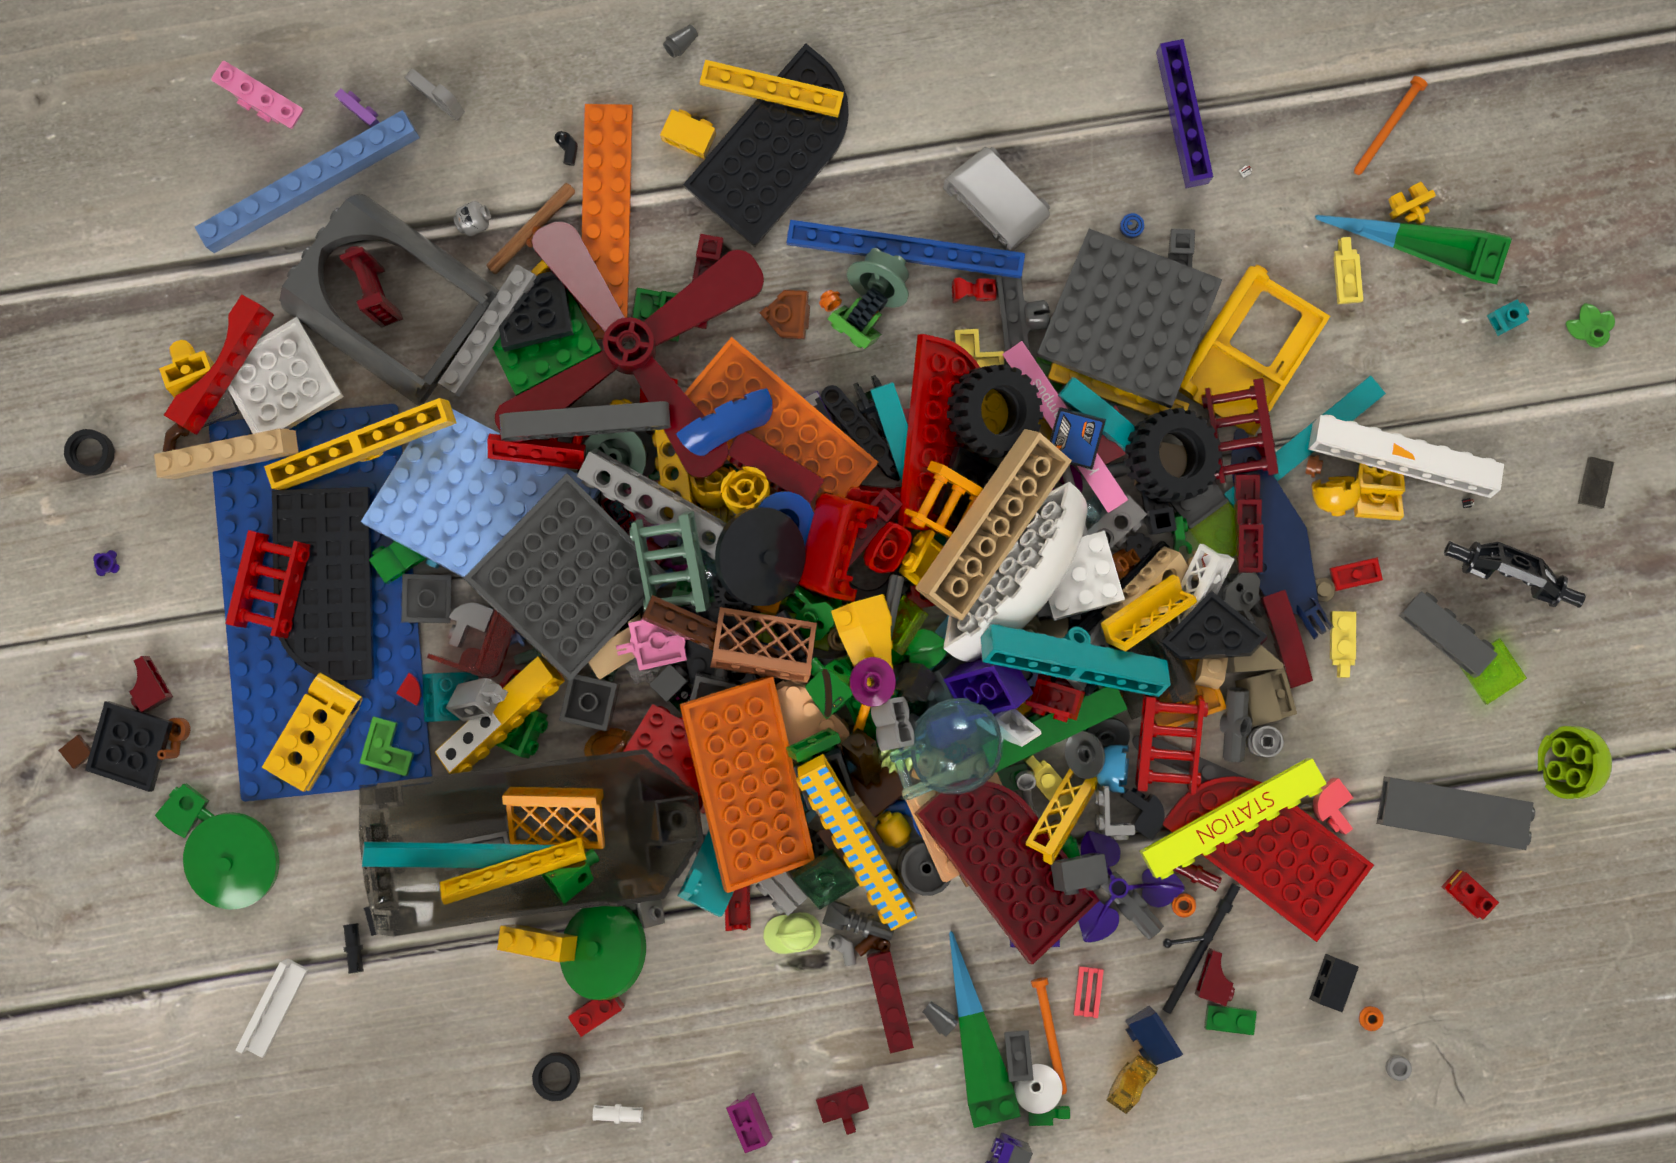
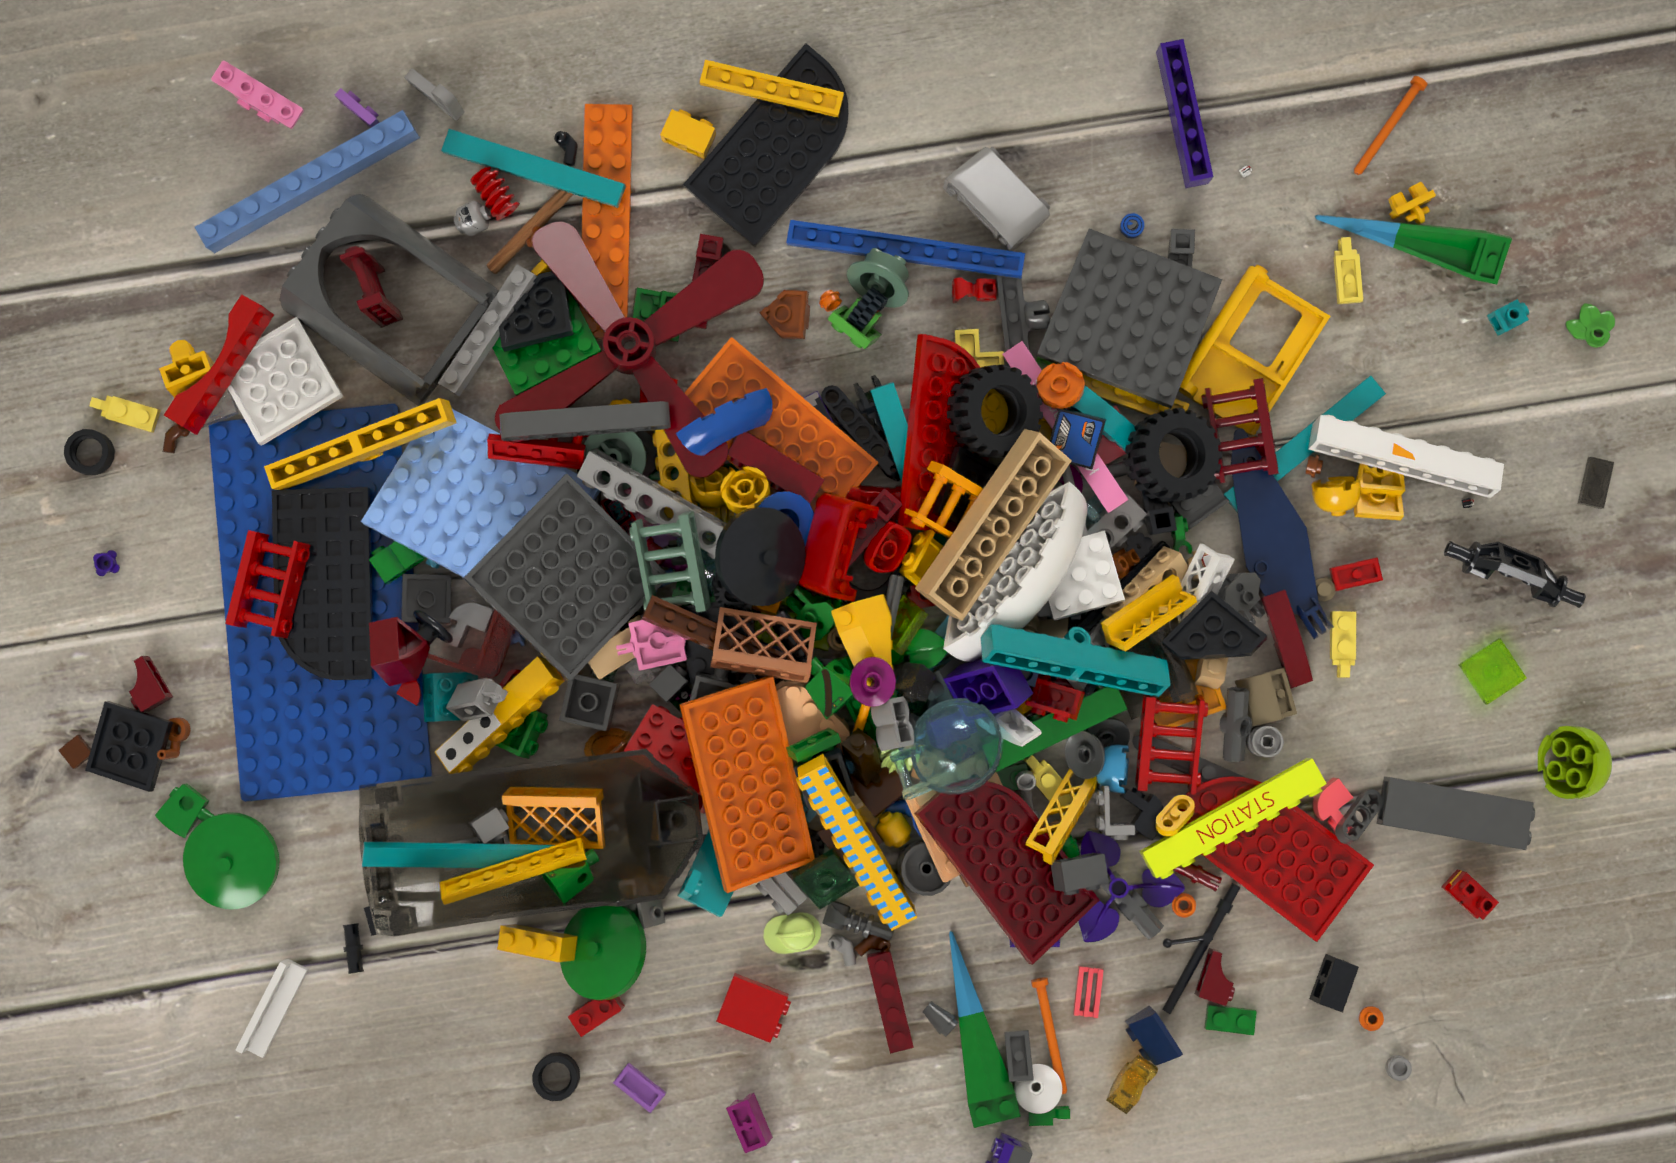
(127, 412): none -> light yellow hinge
(226, 454): tan brick -> none
(341, 707): yellow hinge -> none
(379, 750): bright green plate -> none
(401, 652): none -> dark red piece
(490, 825): none -> light grey brick
(493, 193): none -> red piece
(526, 656): clear green tile -> none
(533, 168): none -> teal tile
(617, 1113): white pin -> none
(639, 1087): none -> medium lavender tile
(679, 41): dark grey cone -> none
(738, 910): red hinge -> none
(753, 1008): none -> red brick
(843, 1105): dark red plate -> none
(1060, 385): none -> orange tile
(1172, 816): none -> yellow plate
(1218, 531): clear neon green plate -> none
(1248, 523): dark red slope -> none
(1260, 660): dark tan slope -> none
(1350, 819): none -> dark grey beam
(1448, 634): dark grey brick -> none

